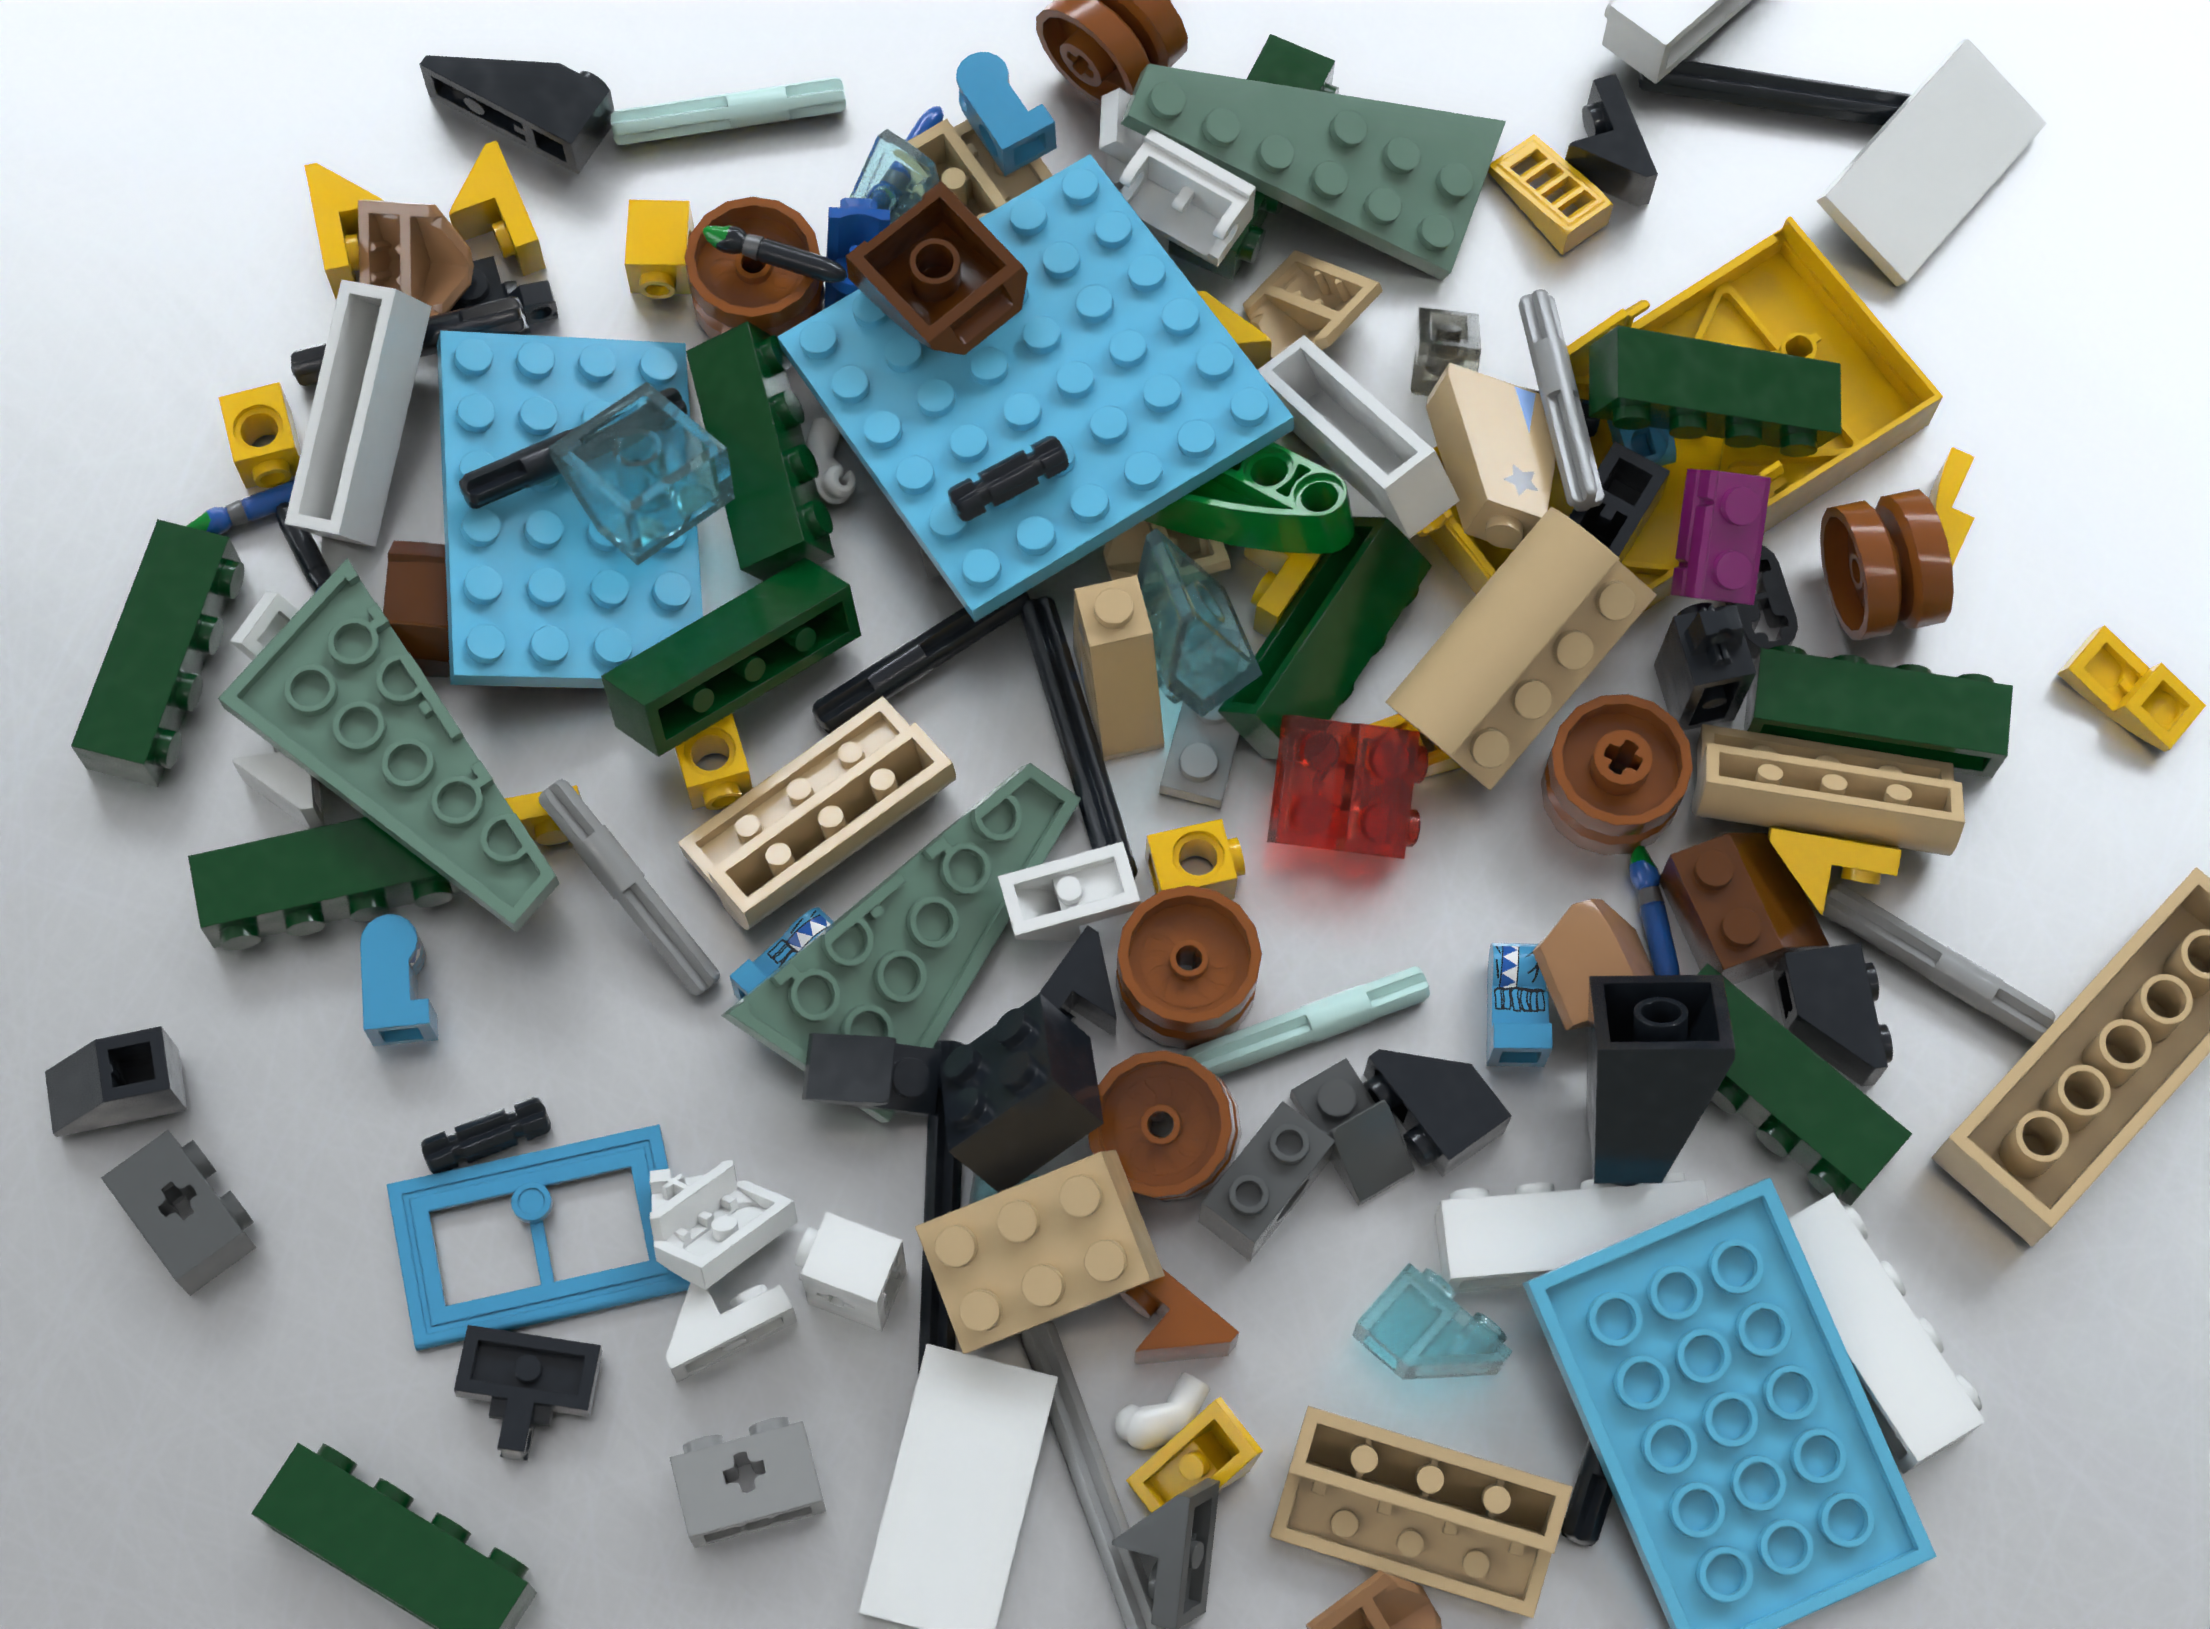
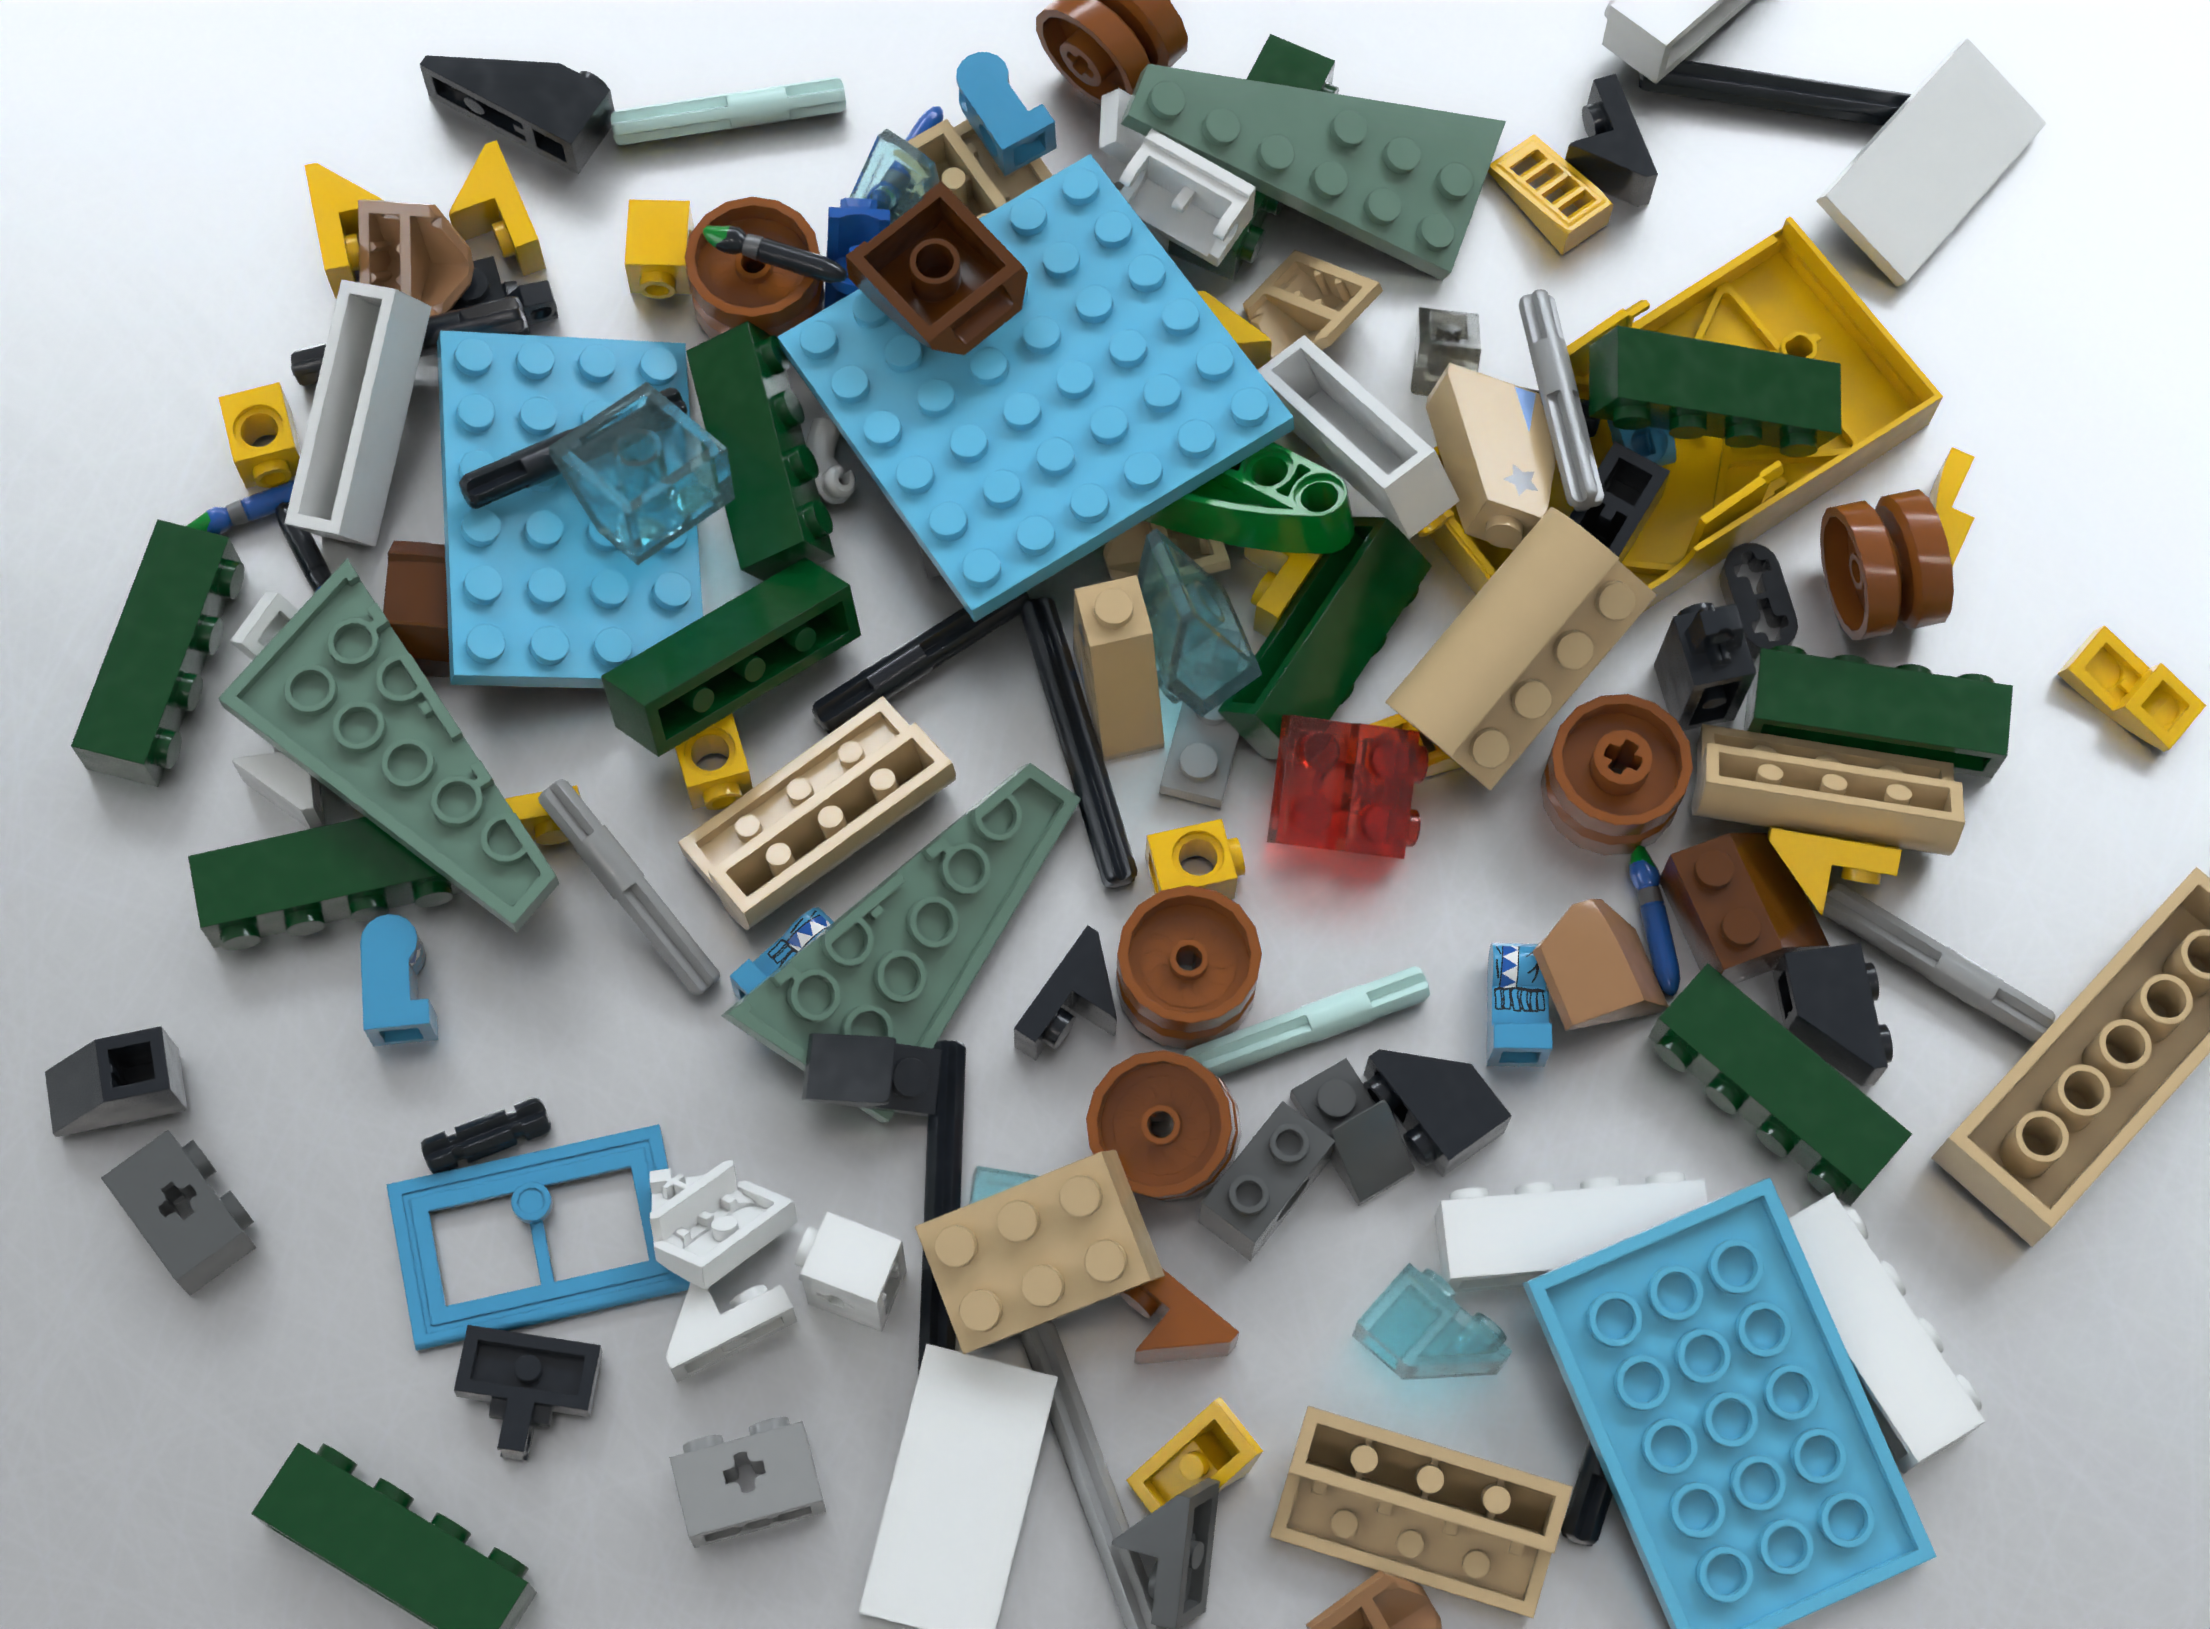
(1008, 478): black axle -> none
(1020, 1094): black brick -> none
(1069, 892): white slope -> none
(1158, 1423): white arm -> none
(1651, 1069): black slope -> none
(1720, 536): magenta brick -> none

